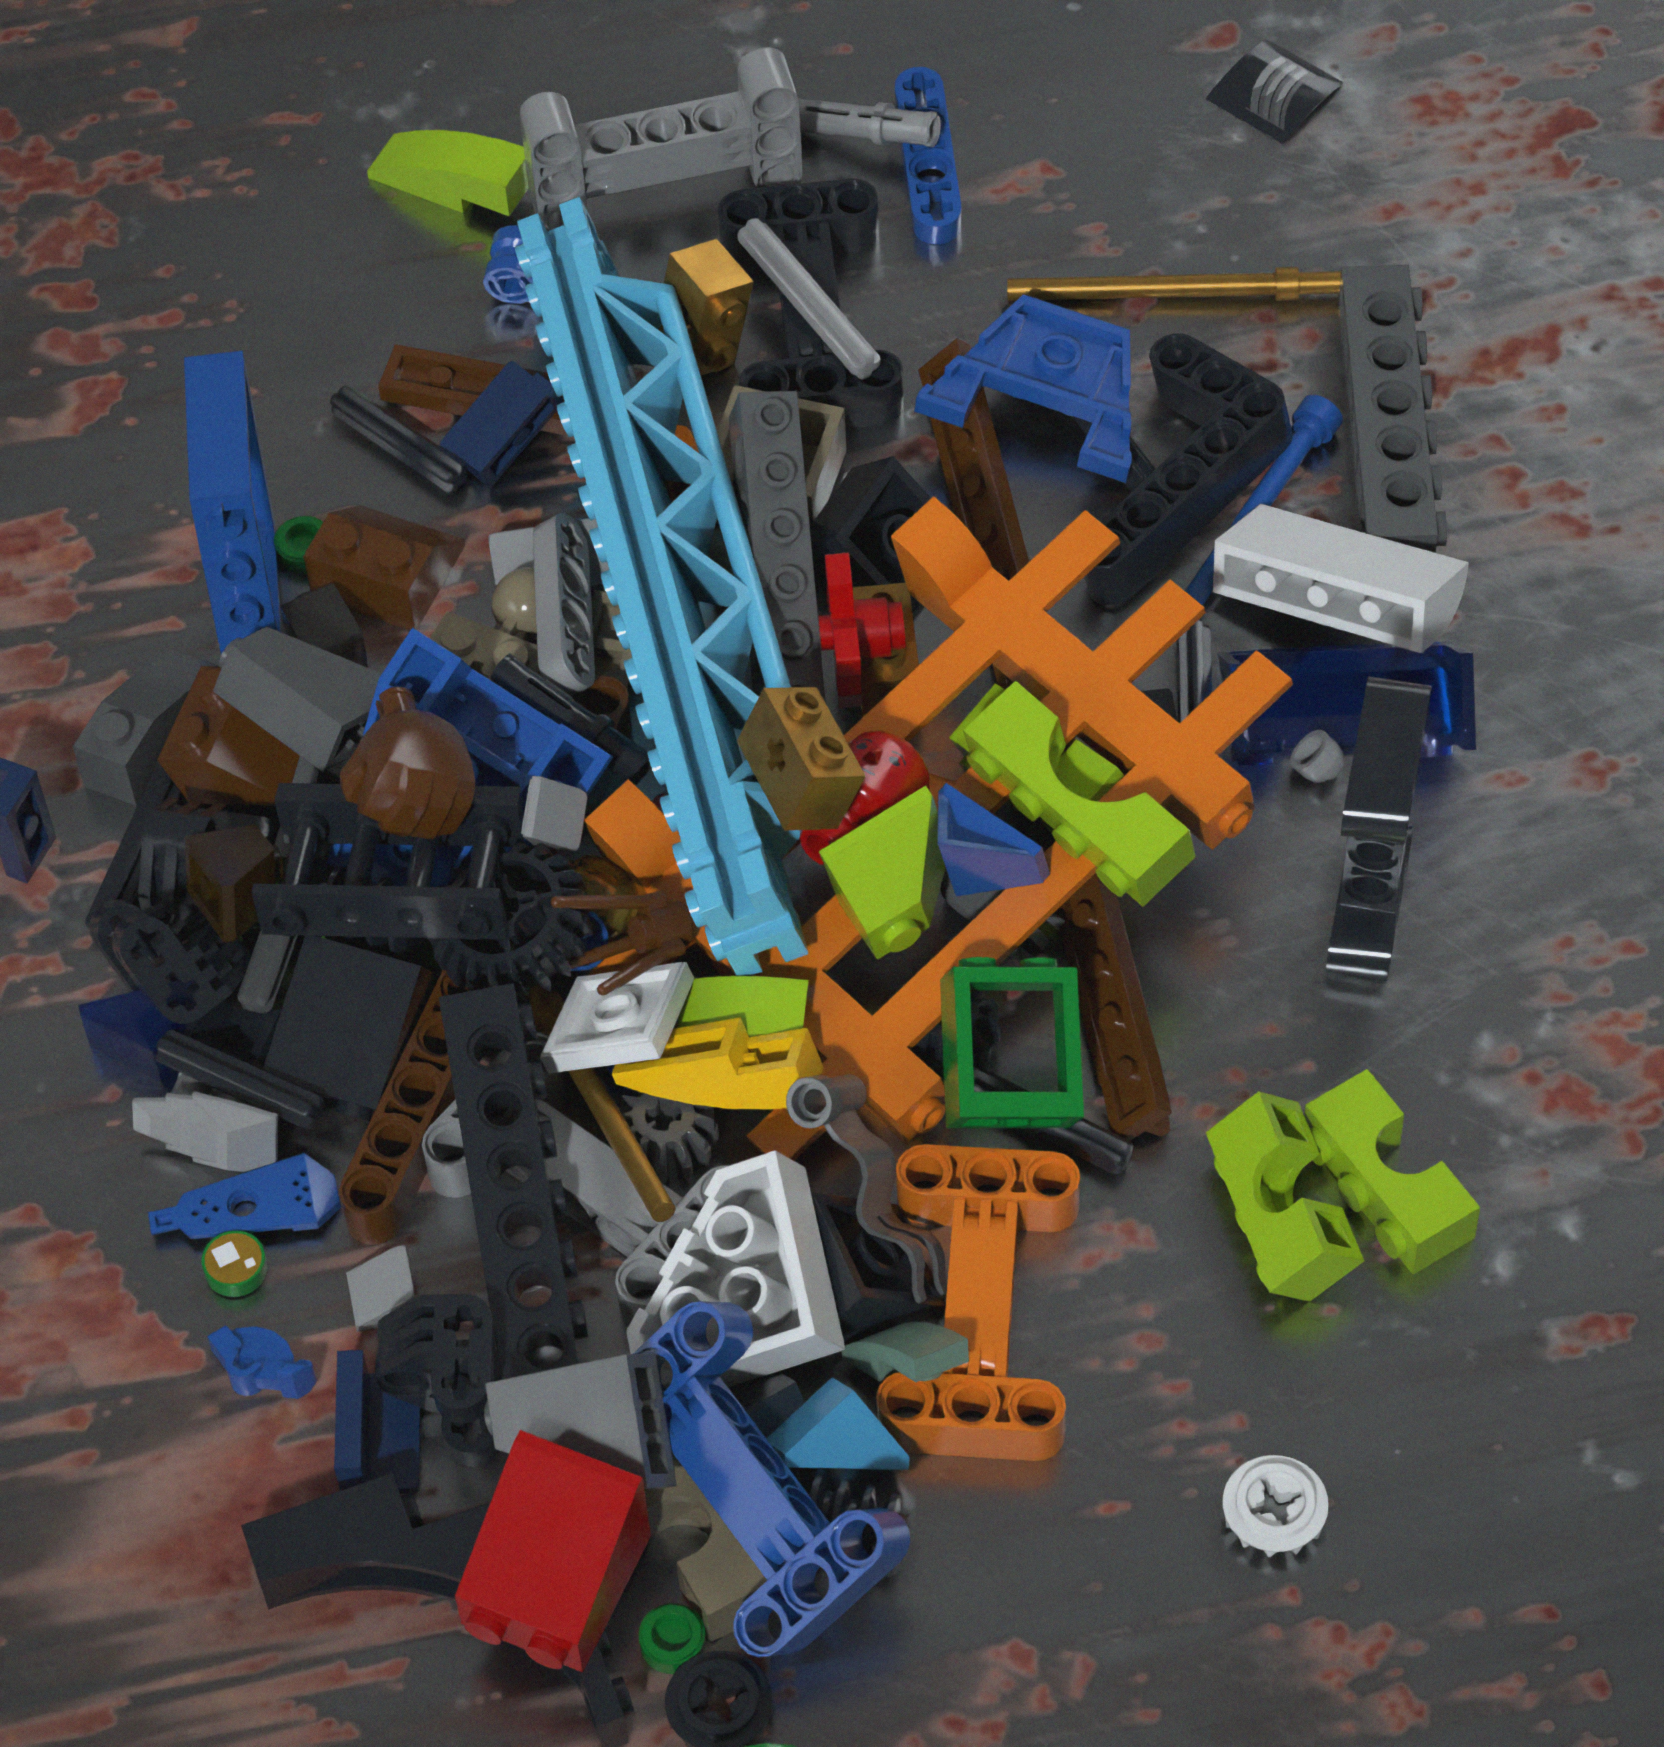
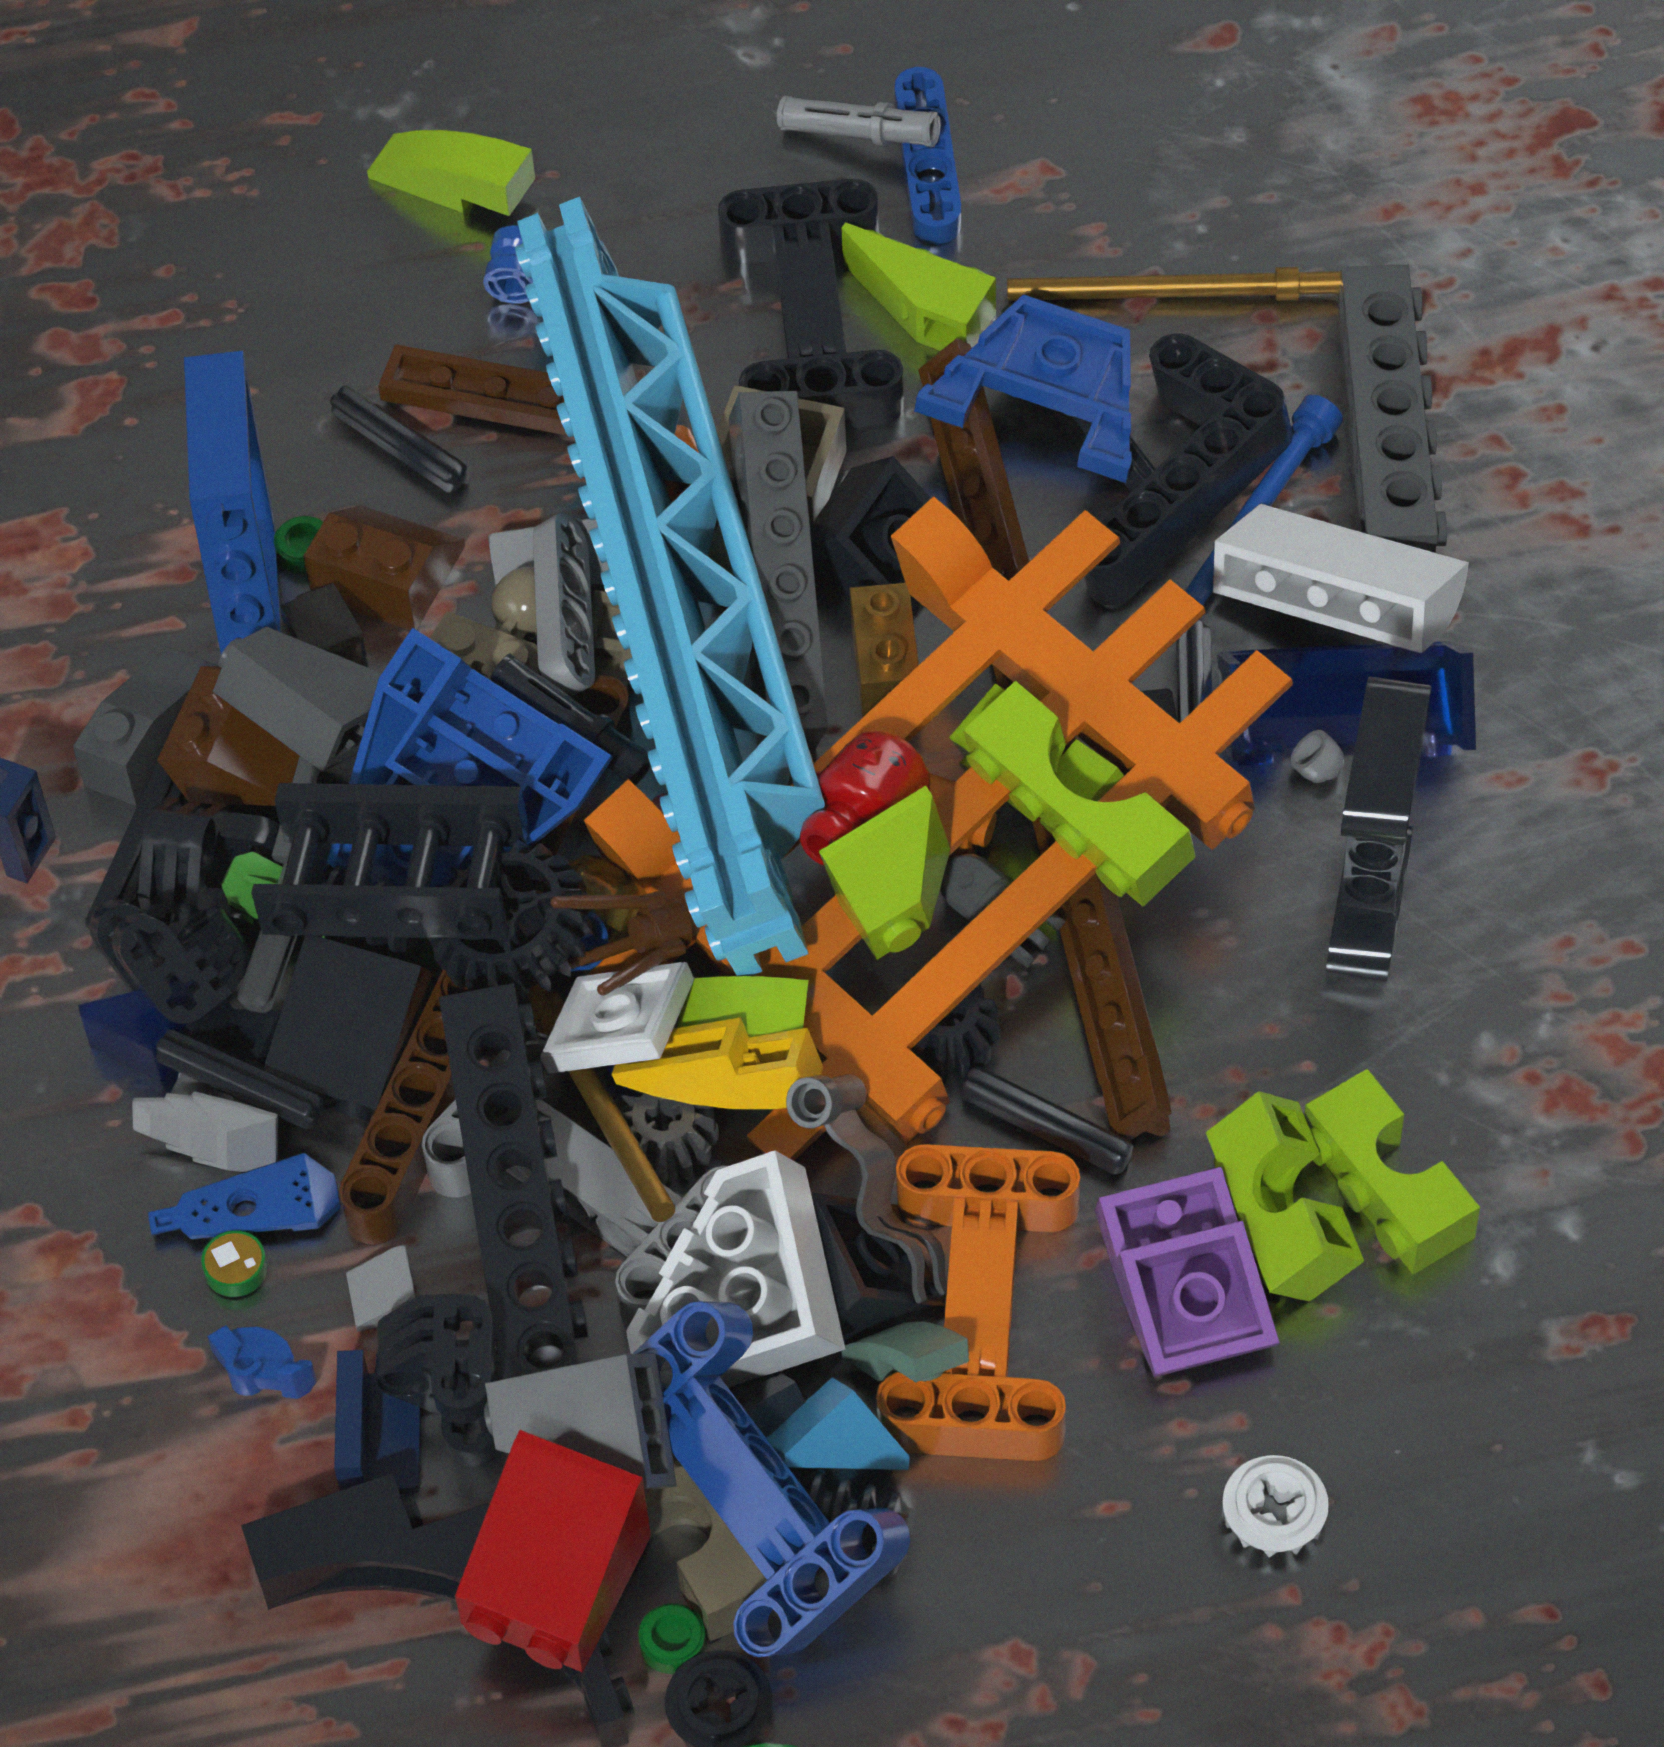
(222, 875): dark brown slope -> none
(410, 770): reddish brown piece -> none
(502, 422): dark blue panel -> none
(554, 814): light grey slope -> none
(665, 143): light grey beam -> none
(713, 301): pearl gold brick -> none
(800, 758): pearl gold brick -> none
(809, 298): light grey axle -> none
(856, 629): red plant -> none
(921, 290): none -> lime slope
(984, 850): blue slope -> none
(1010, 1109): green window -> none
(1186, 1272): none -> medium lavender slope
(1272, 90): black sticker -> none

